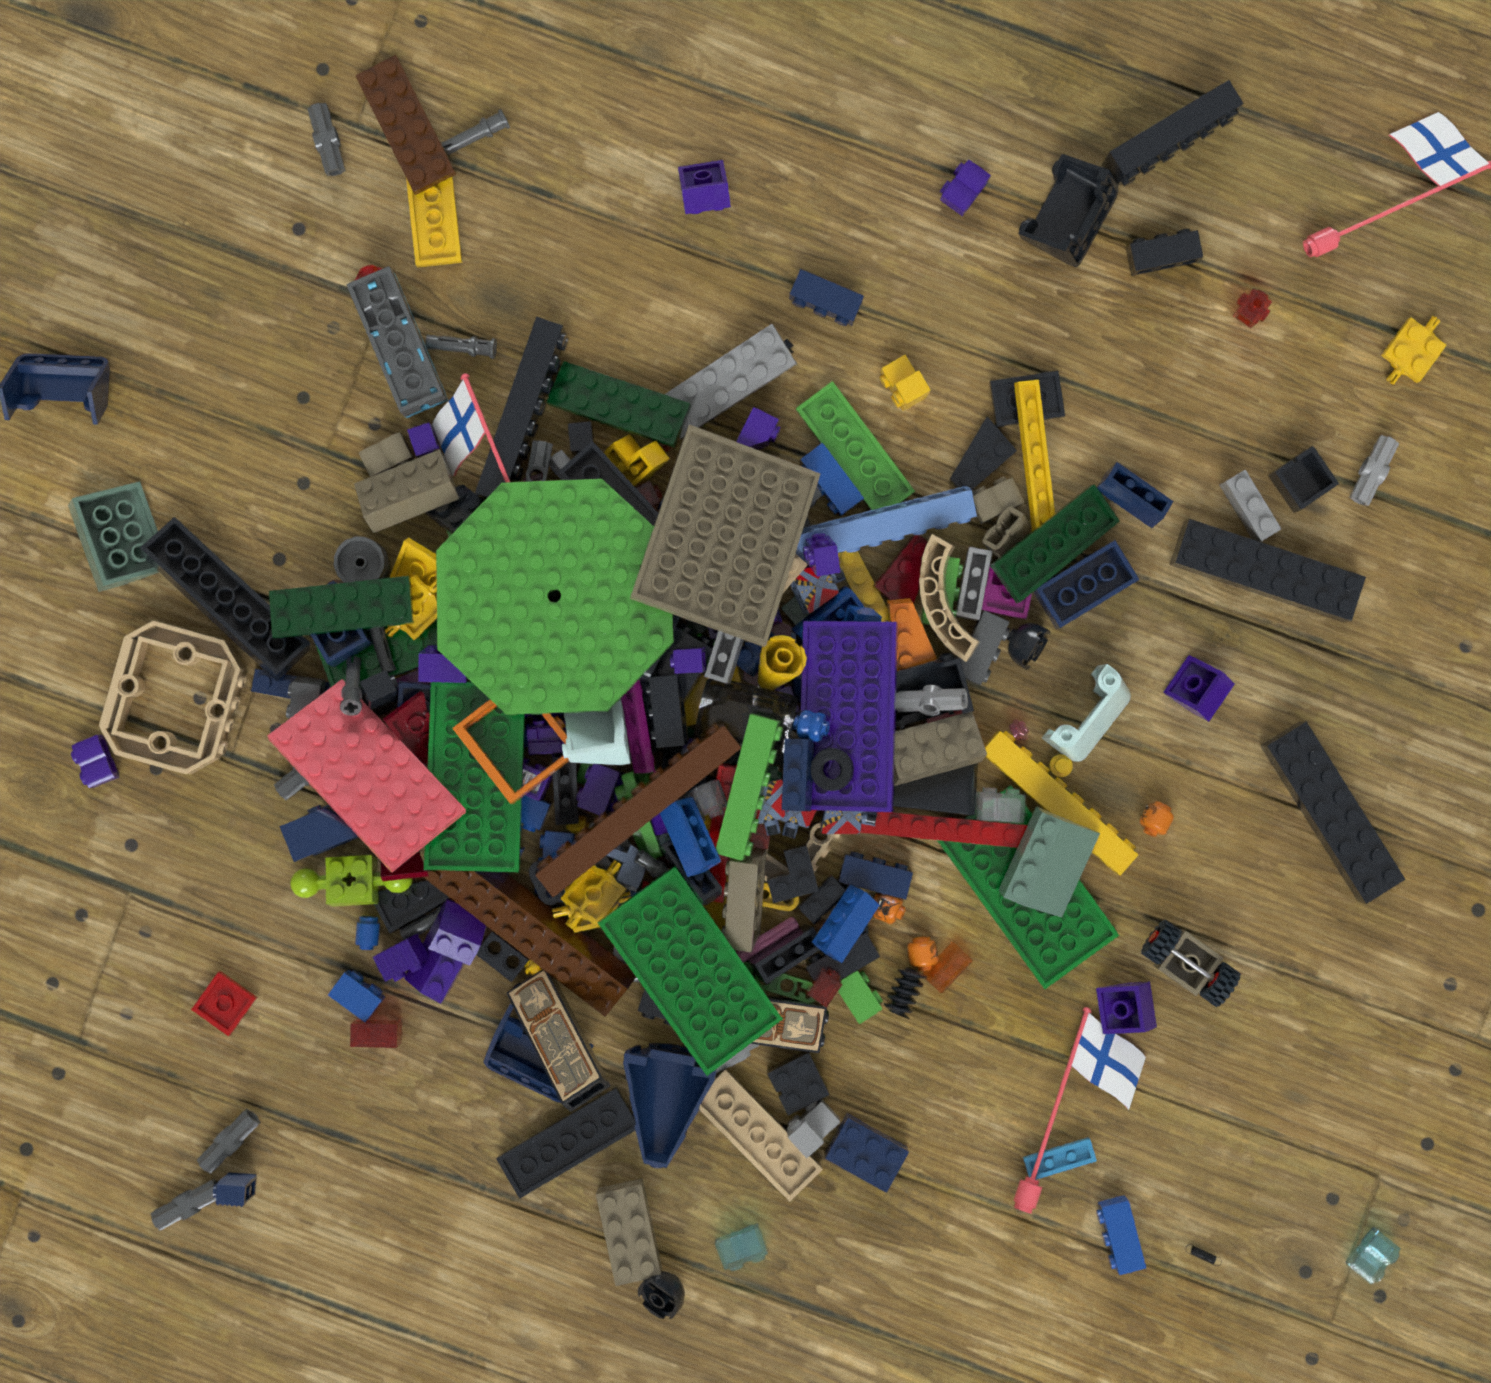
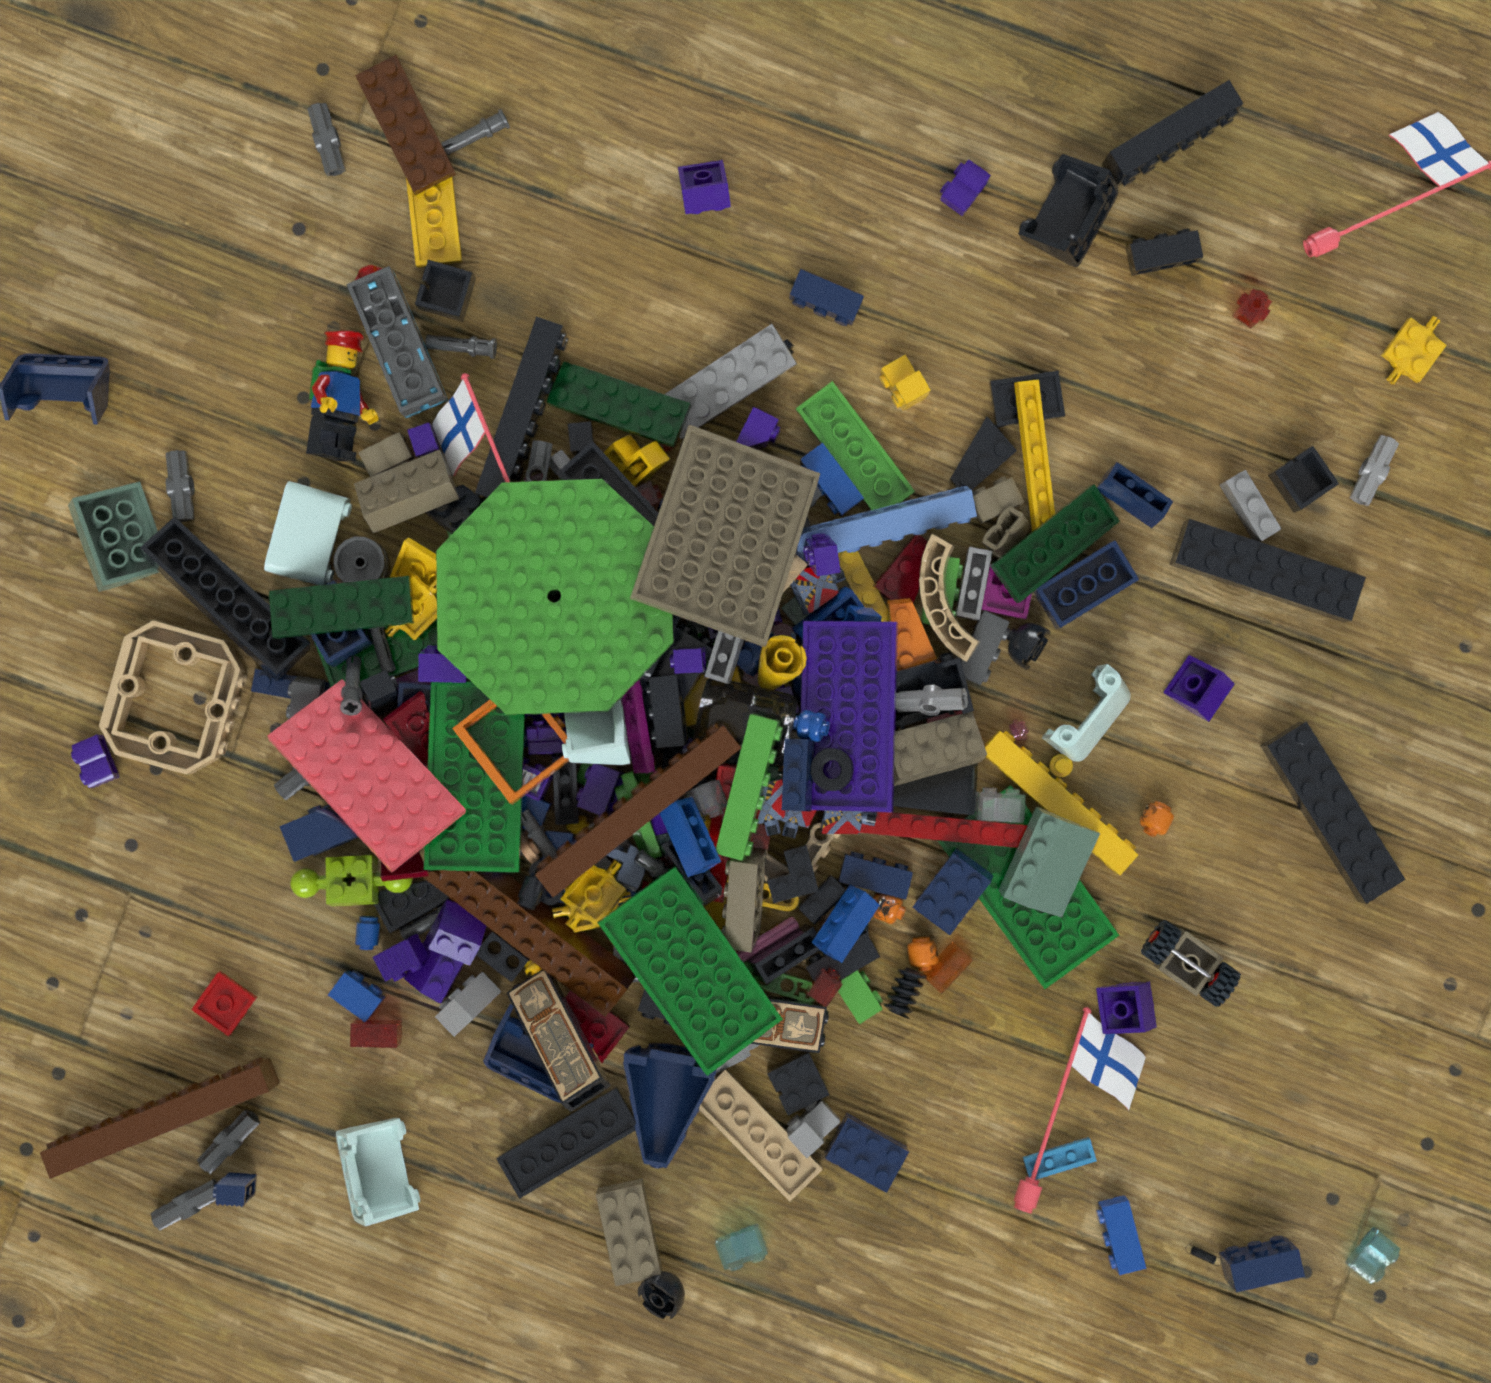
(160, 1117): none -> reddish brown brick
(180, 485): none -> dark grey piece
(306, 534): none -> light aqua windscreen
(337, 399): none -> piece
(376, 1171): none -> light aqua windscreen
(448, 291): none -> black piece
(465, 1005): none -> light grey brick
(529, 847): none -> light nougat plate
(531, 892): none -> black brick
(537, 834): none -> dark grey pin
(599, 1030): none -> dark red wing
(953, 891): none -> dark blue brick
(1261, 1263): none -> dark blue brick

